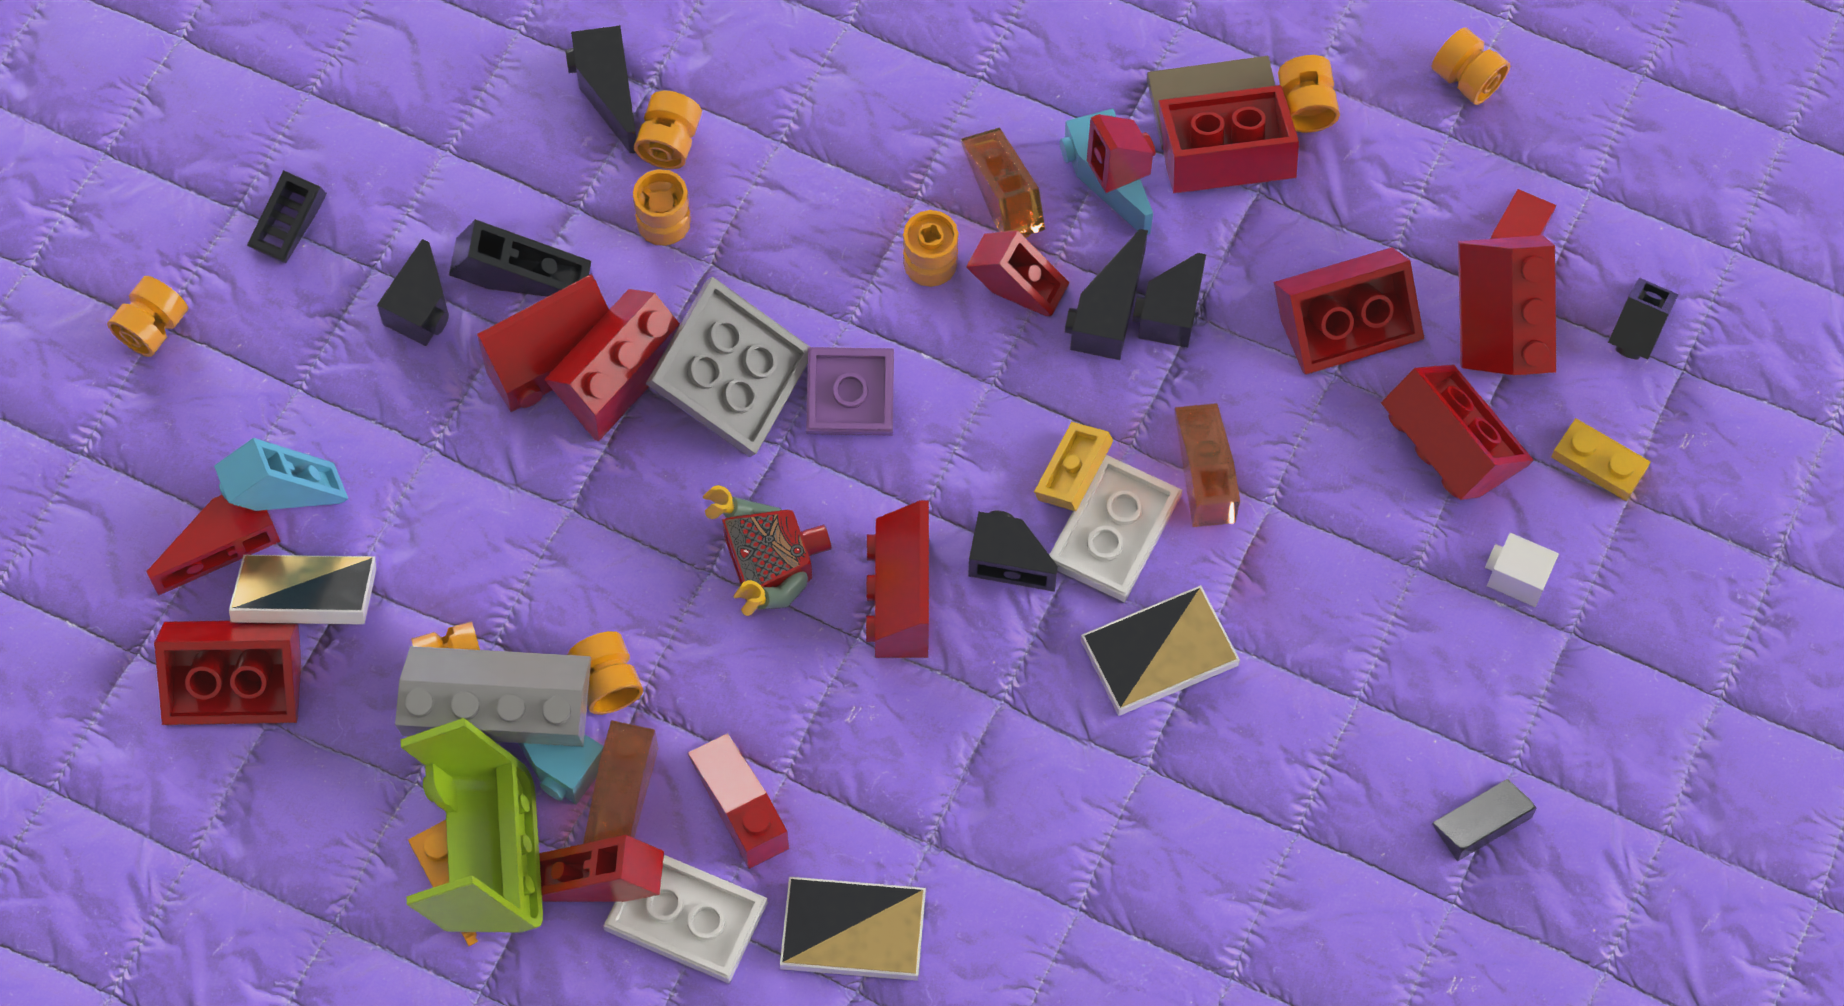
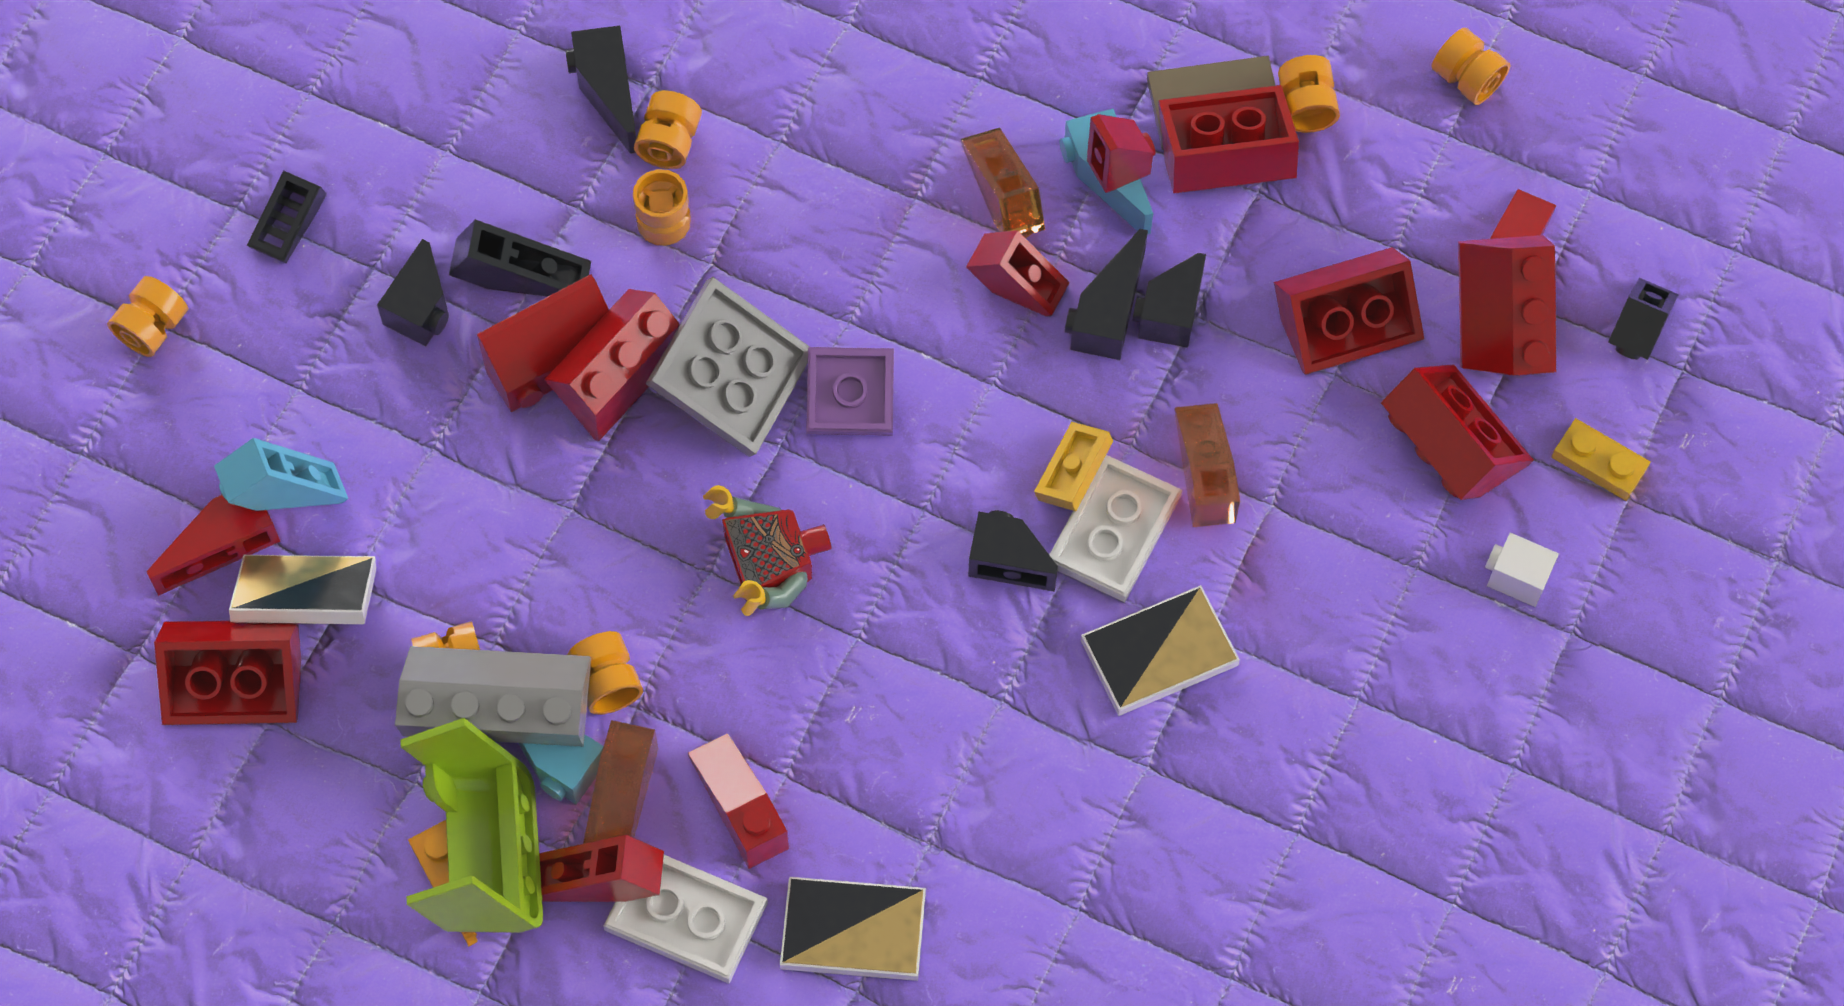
(900, 583): red slope -> none
(930, 248): light orange wheel -> none
(1484, 819): slope -> none

